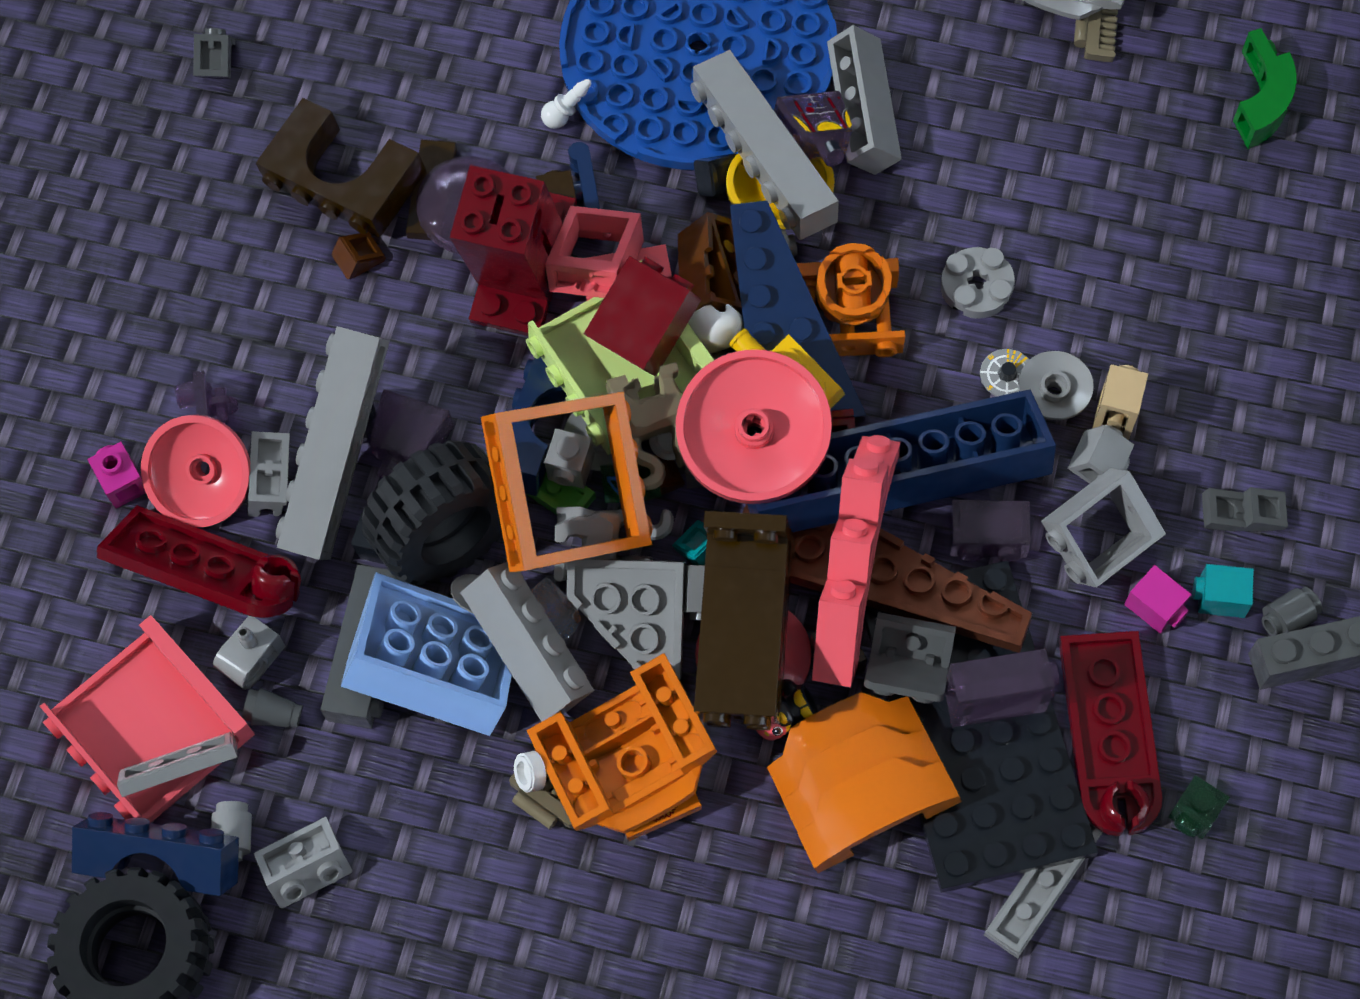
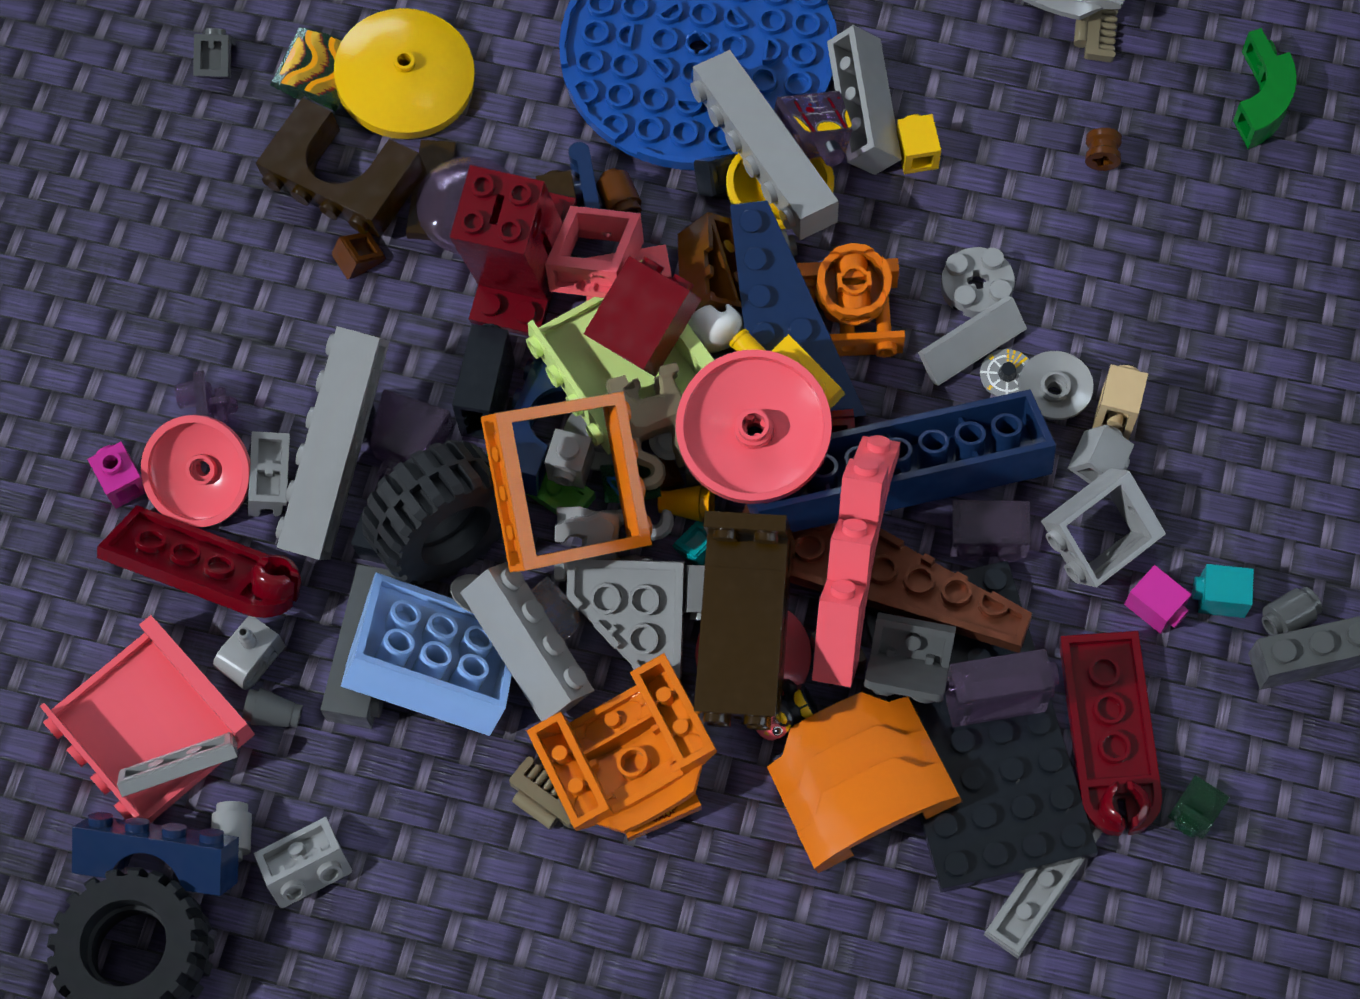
(310, 68): none -> slope
(404, 73): none -> yellow dish
(483, 378): none -> black brick
(530, 771): white tile -> none
(557, 112): white bar -> none
(618, 191): none -> reddish brown brick
(688, 502): none -> light orange cone
(918, 143): none -> yellow brick
(972, 340): none -> light grey tile
(1103, 149): none -> reddish brown wheel
(1247, 511): dark grey slope -> none

